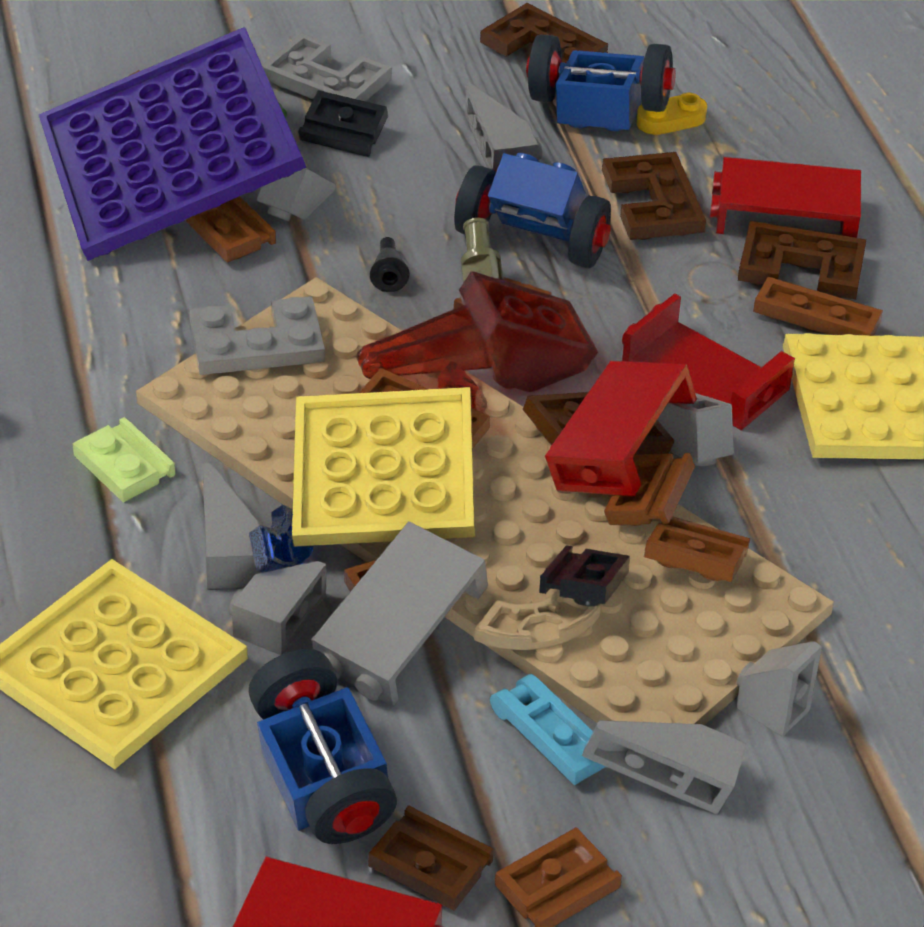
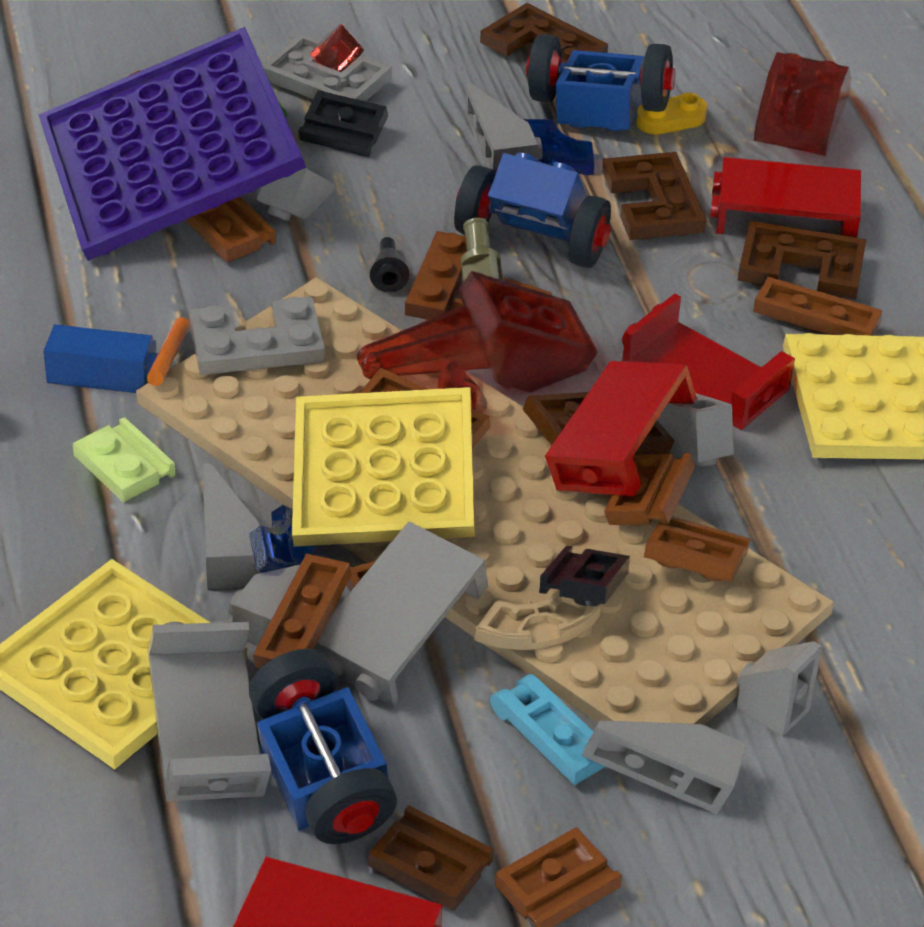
(98, 358): none -> blue brick
(168, 351): none -> orange bar
(205, 712): none -> light grey panel
(304, 608): none -> dark orange plate
(337, 49): none -> clear red slope
(437, 277): none -> dark orange plate
(562, 148): none -> clear blue tile
(802, 103): none -> clear red slope

